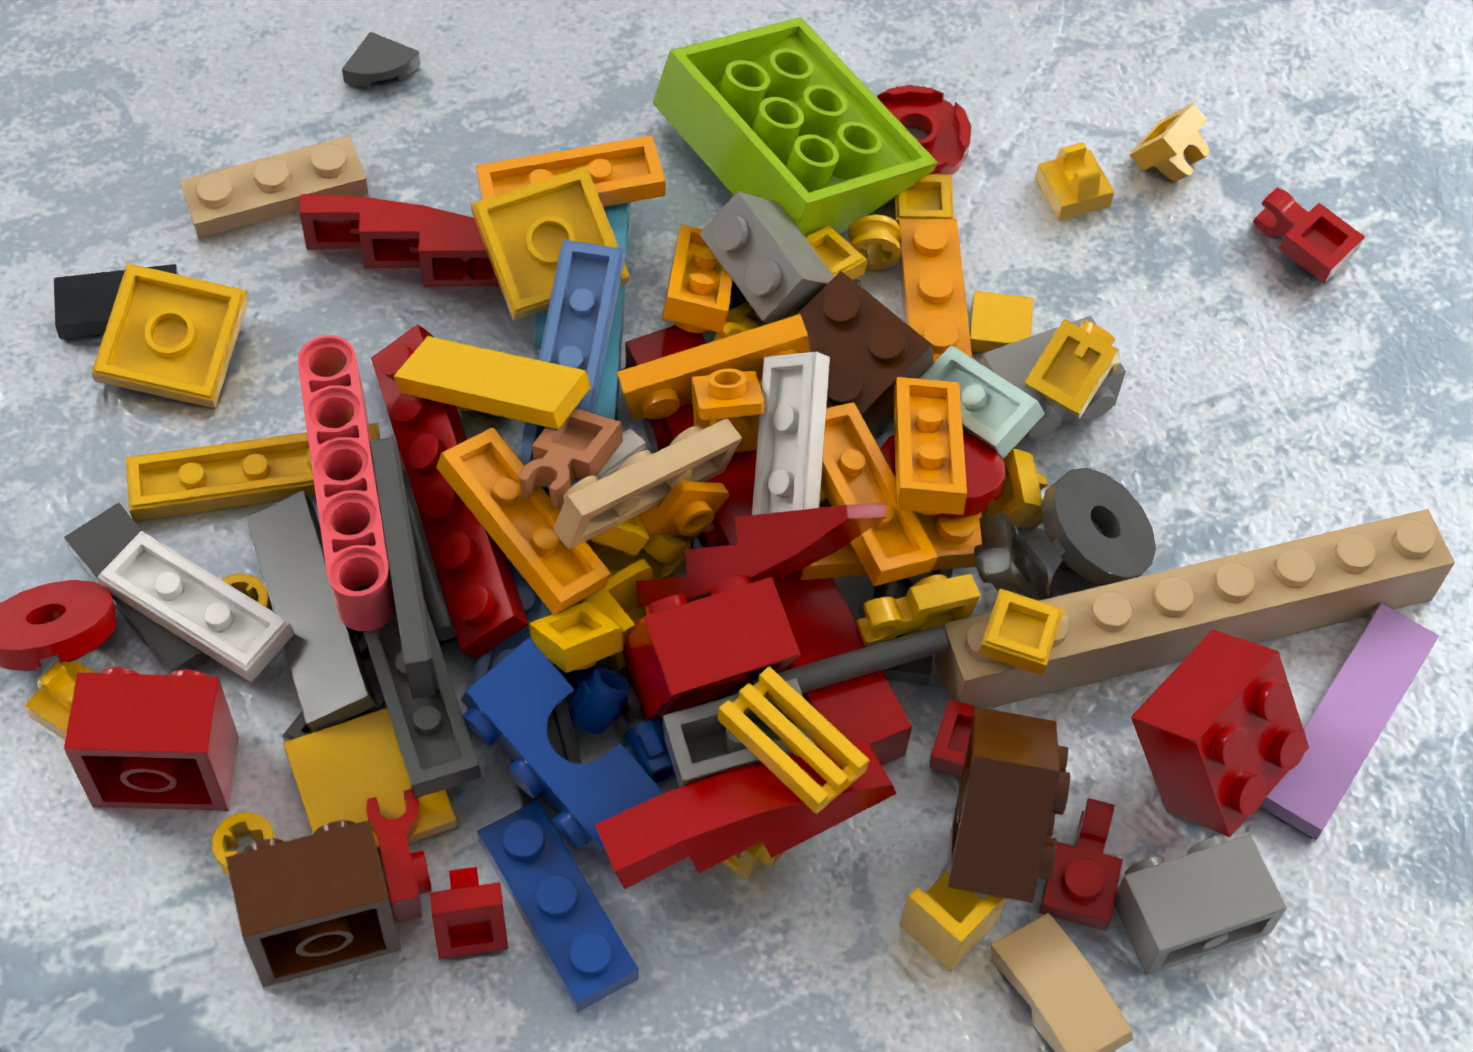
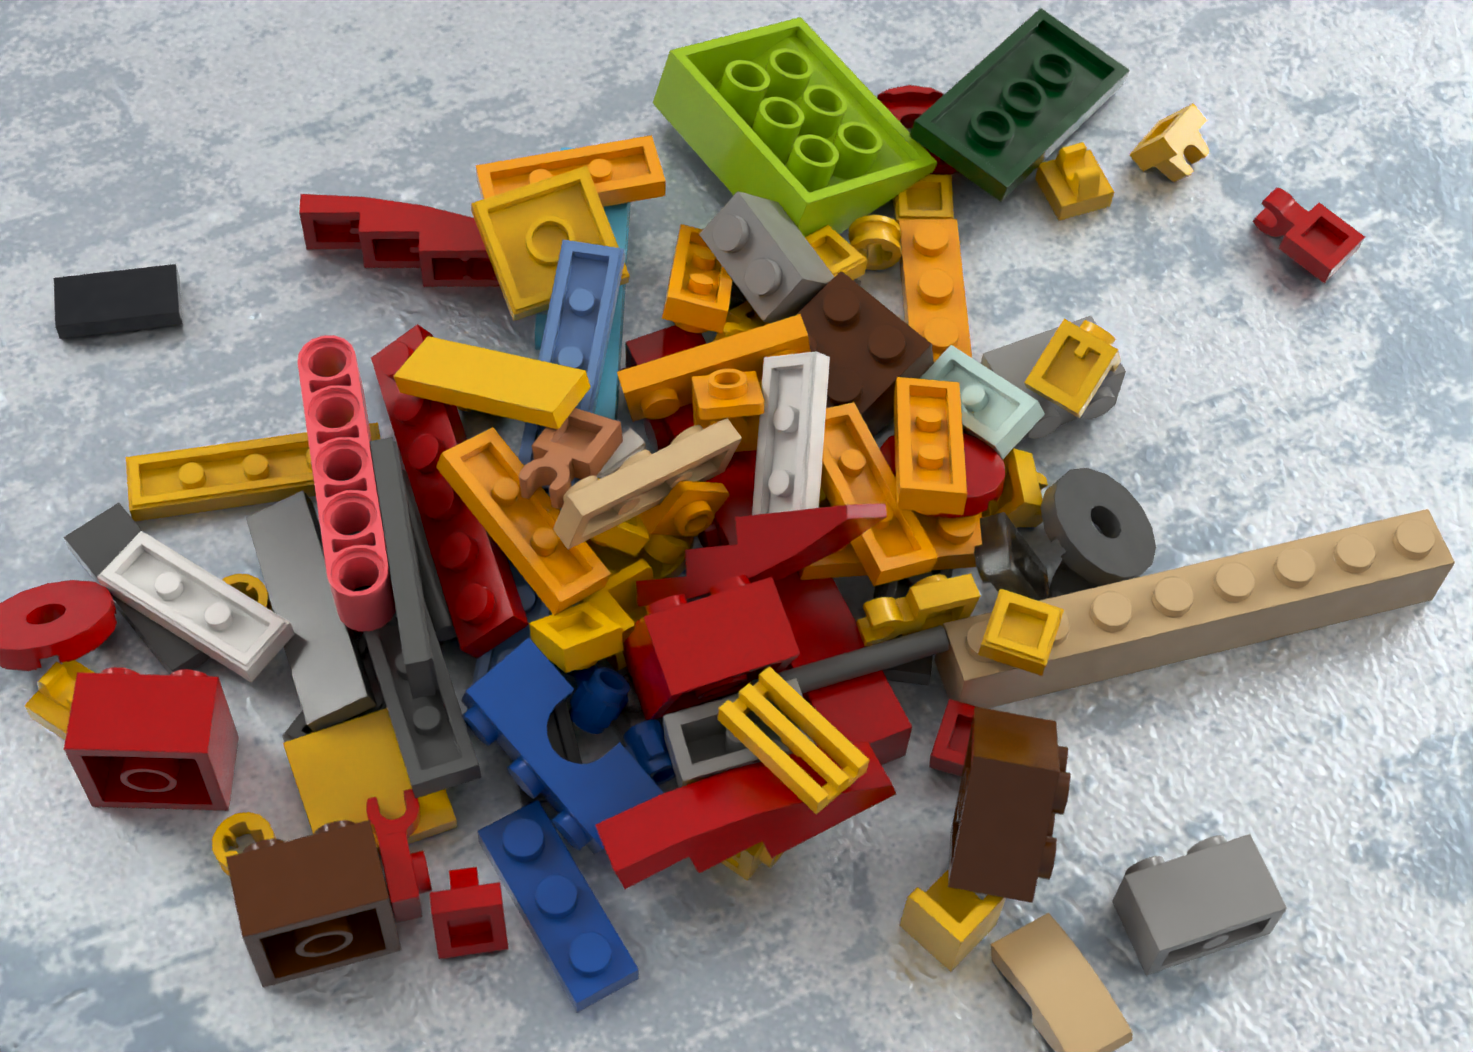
(170, 336): yellow tile -> none
(272, 186): tan plate -> none
(379, 60): dark grey tile -> none
(999, 320): yellow tile -> none
(1019, 104): none -> dark green plate
(1082, 876): red plate -> none
(1221, 732): red brick -> none
(1351, 719): lavender tile -> none

